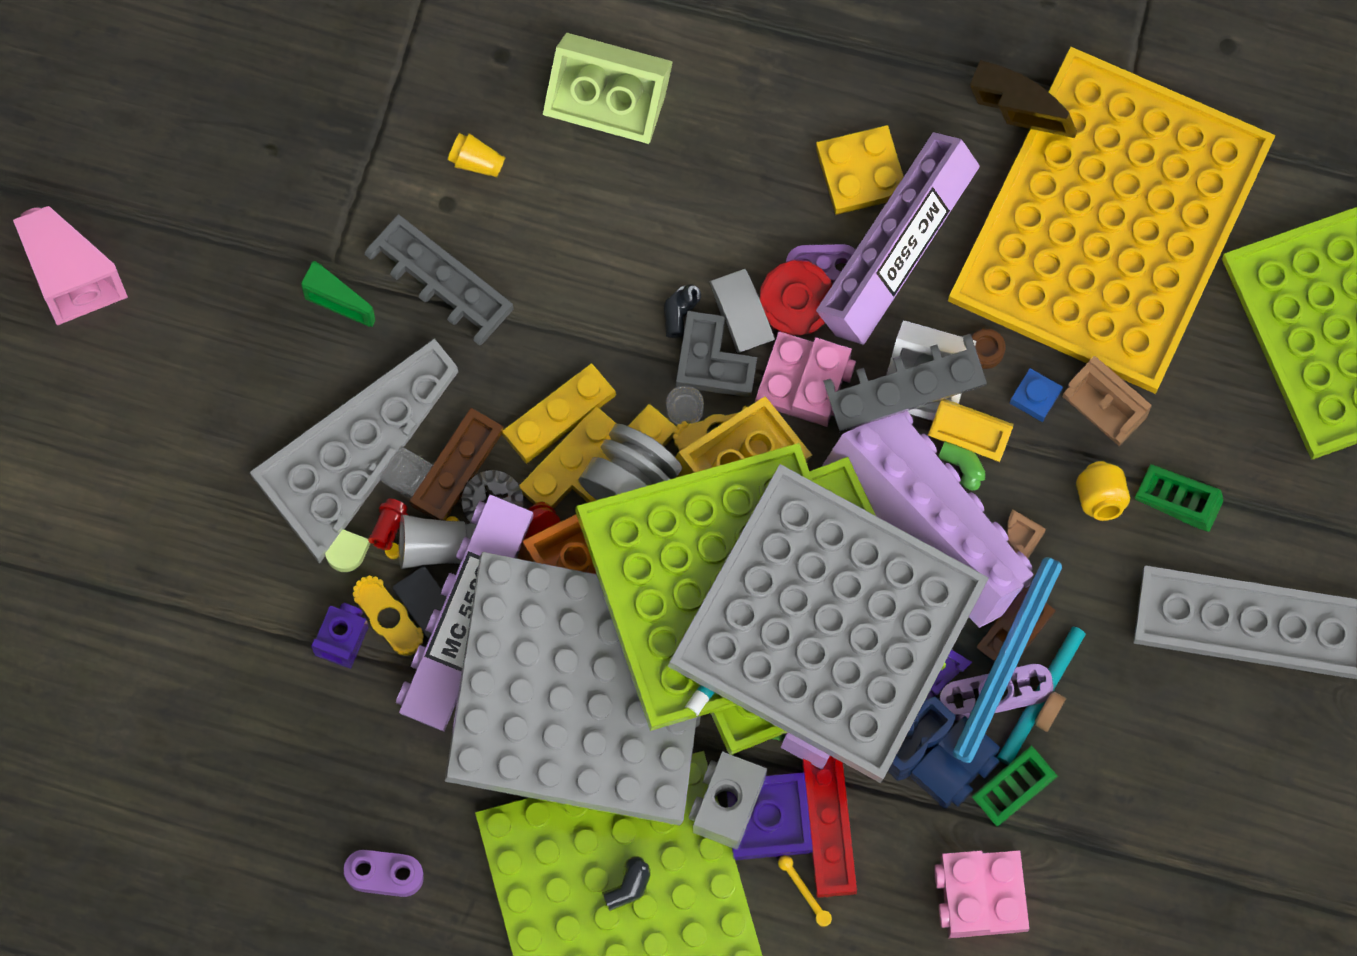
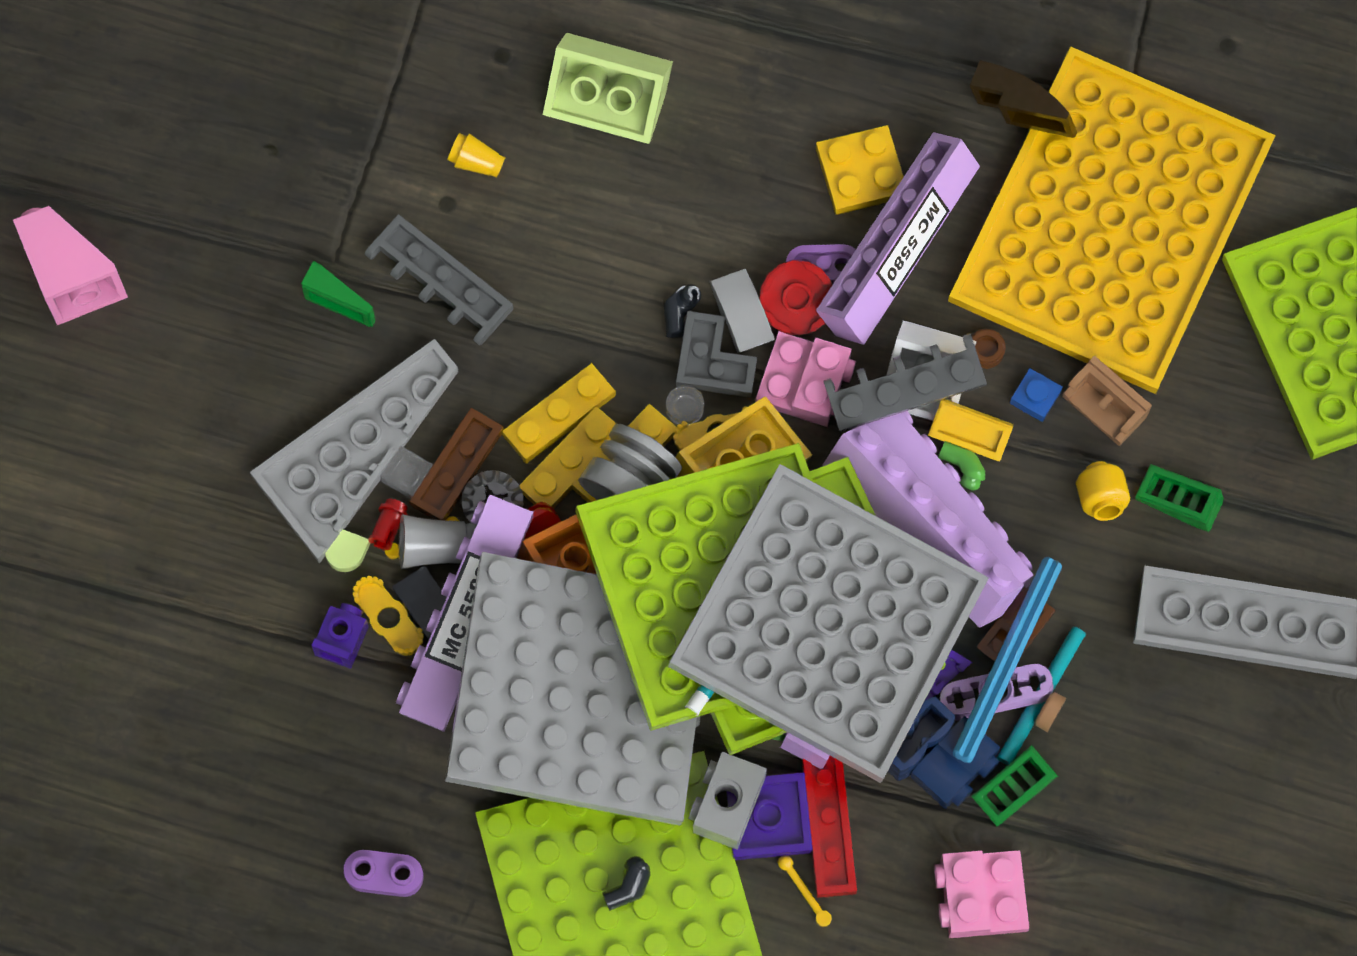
(1023, 533): medium nougat tile -> none

